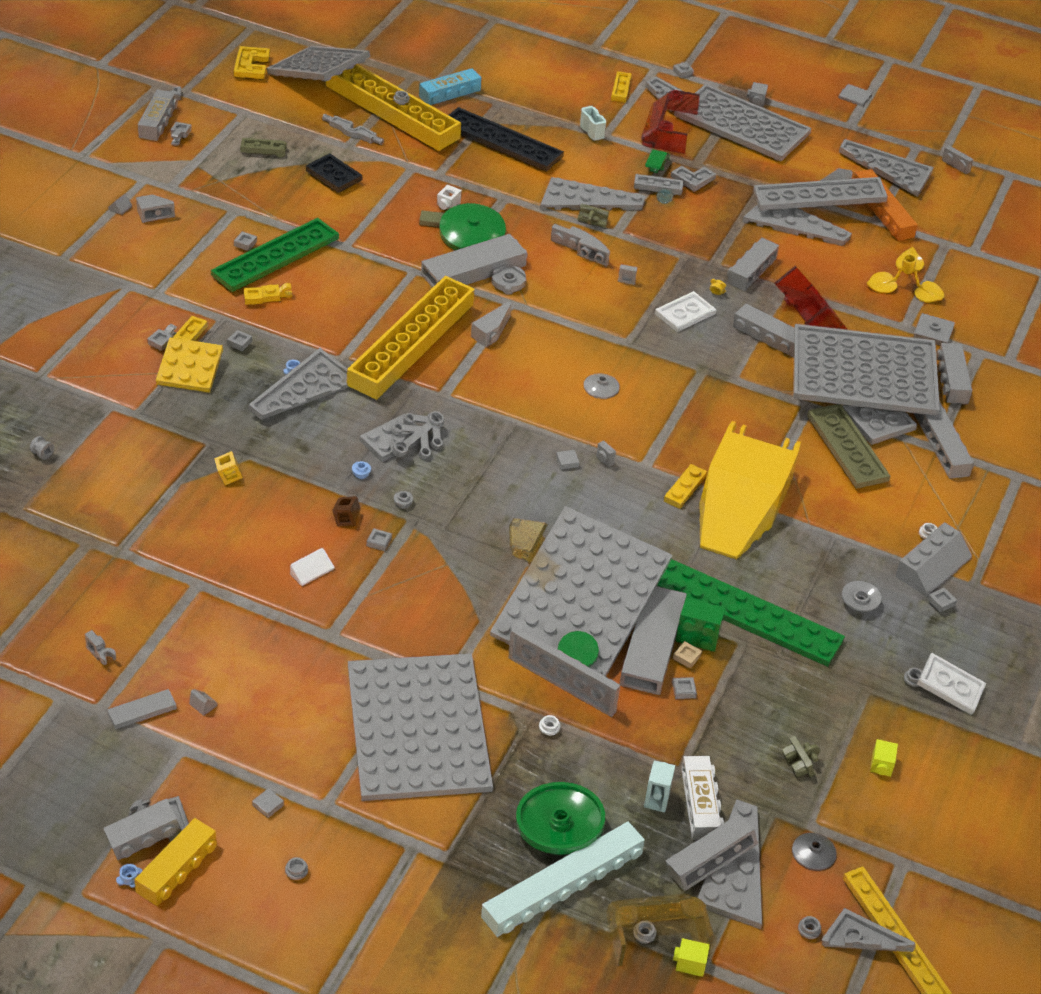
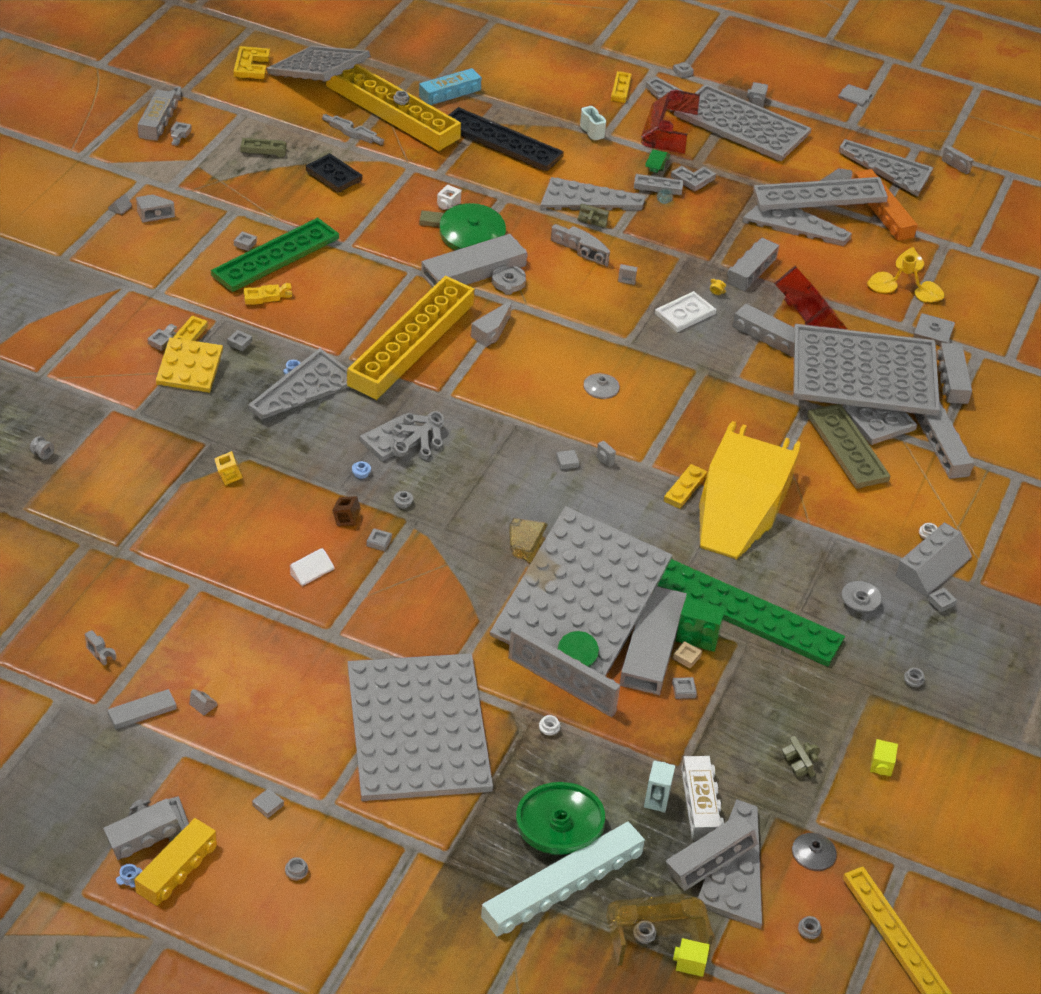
(860, 933): light grey wing -> none
(951, 683): white tile -> none

